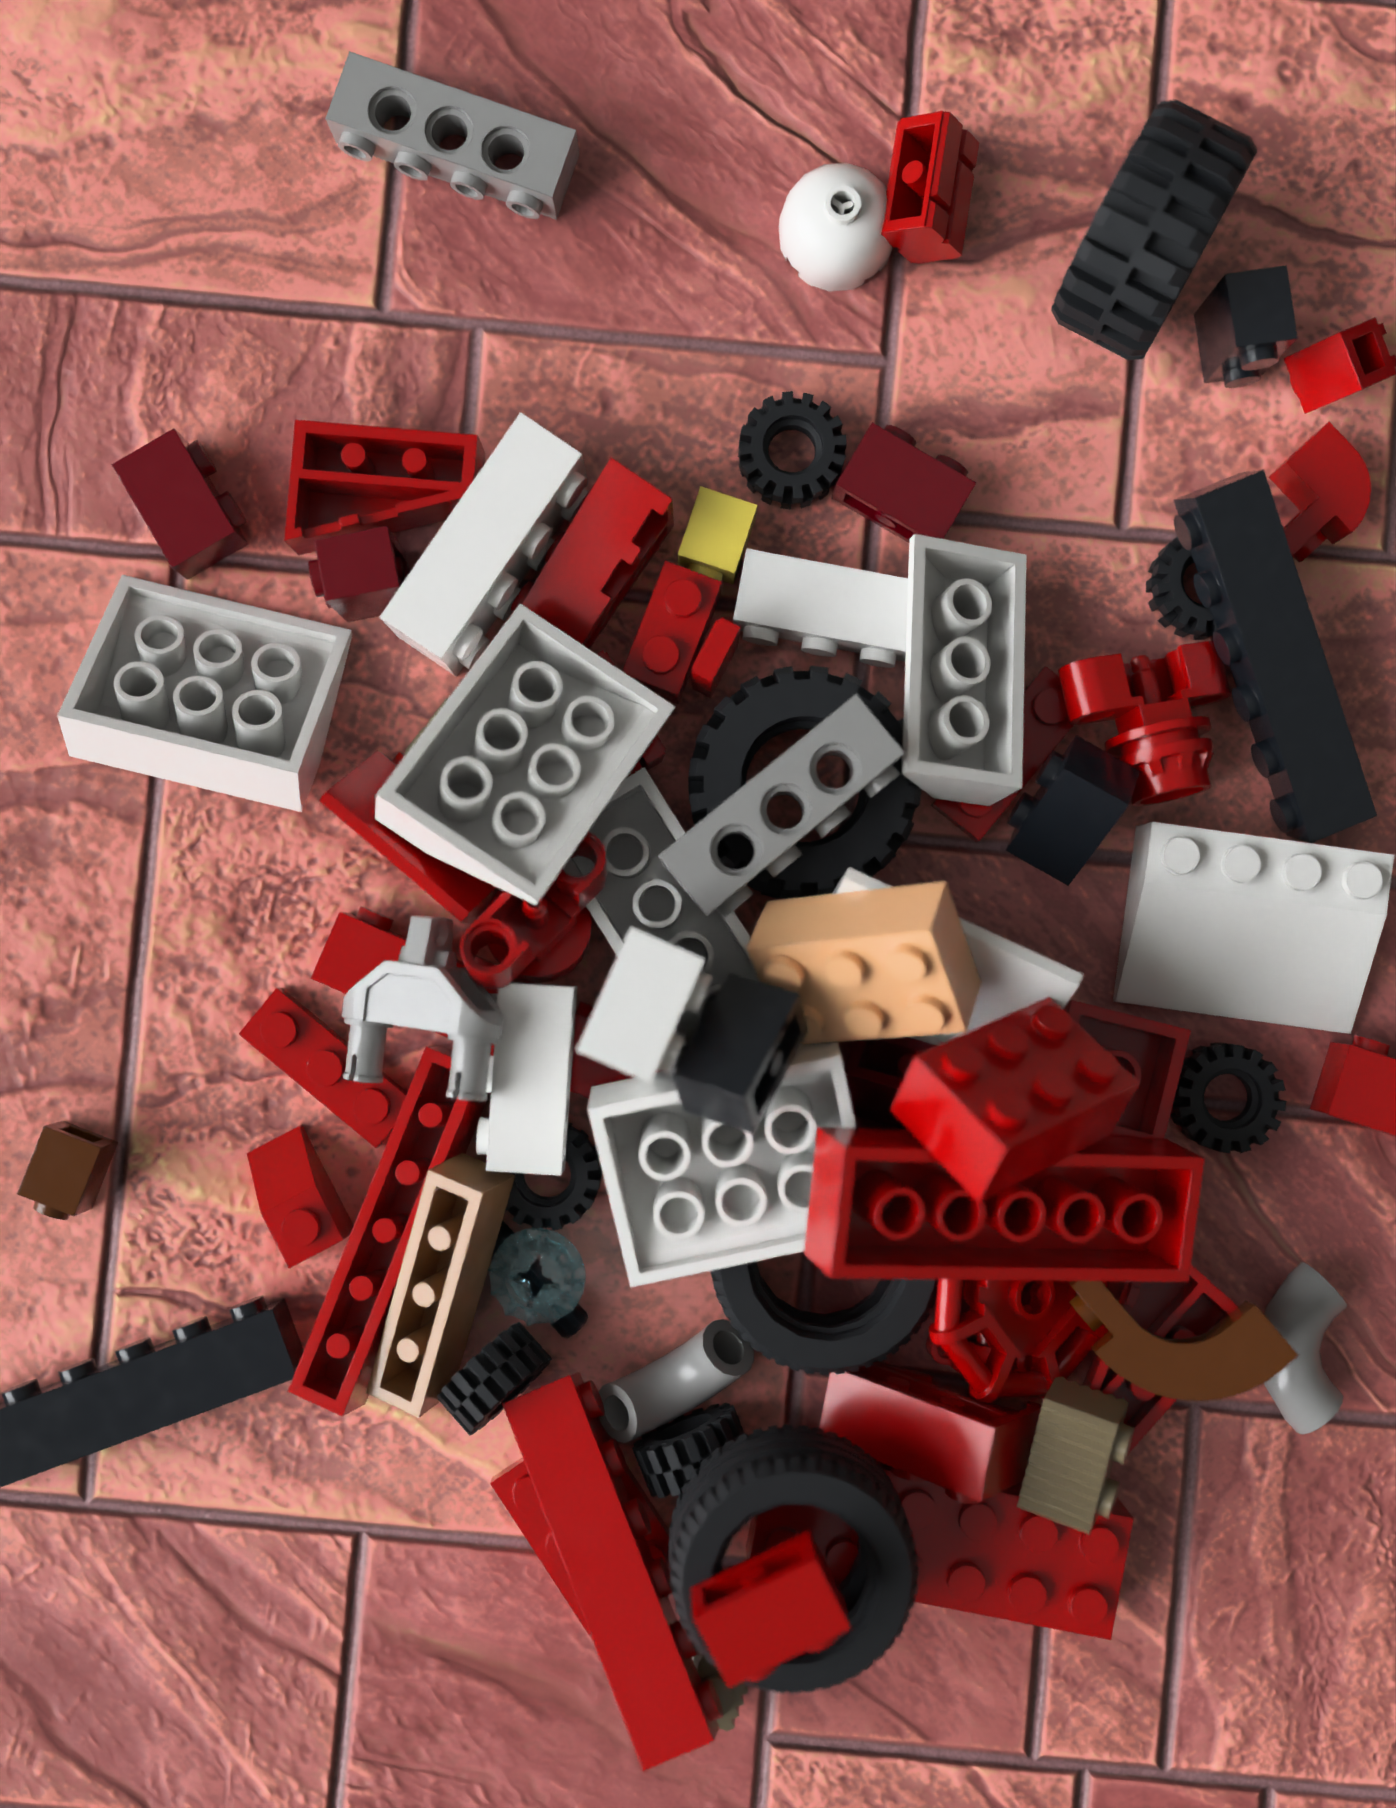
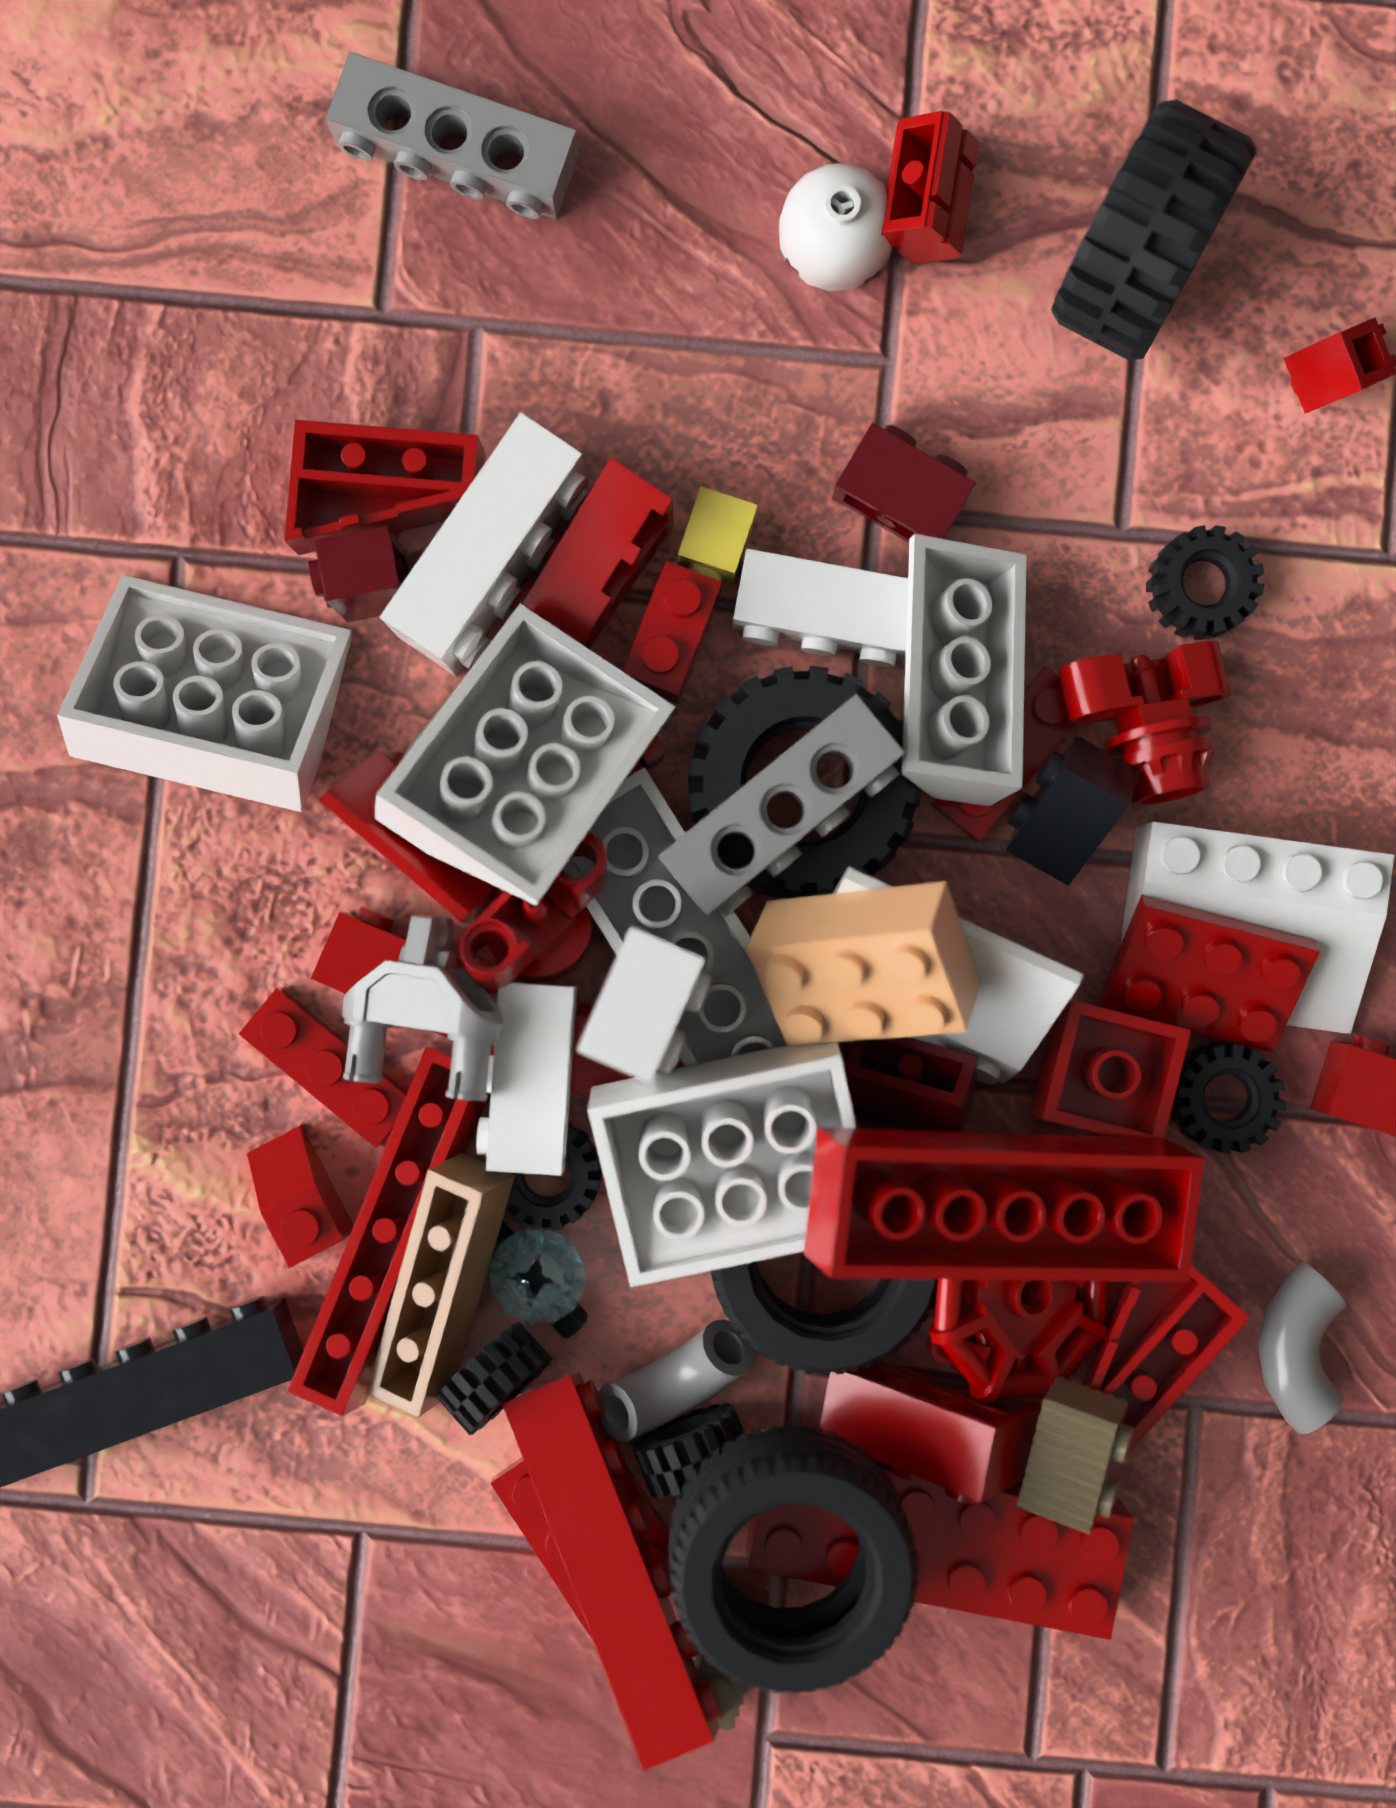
(66, 1170): reddish brown brick -> none
(181, 504): dark red brick -> none
(714, 656): red tile -> none
(740, 1052): black brick -> none
(769, 1610): red brick -> none
(797, 415): black tyre -> none
(1013, 1097): red brick -> none
(1208, 973): none -> red plate
(1210, 1366): reddish brown arch -> none
(1245, 326): black brick -> none
(1273, 656): black brick -> none
(1328, 487): red brick -> none

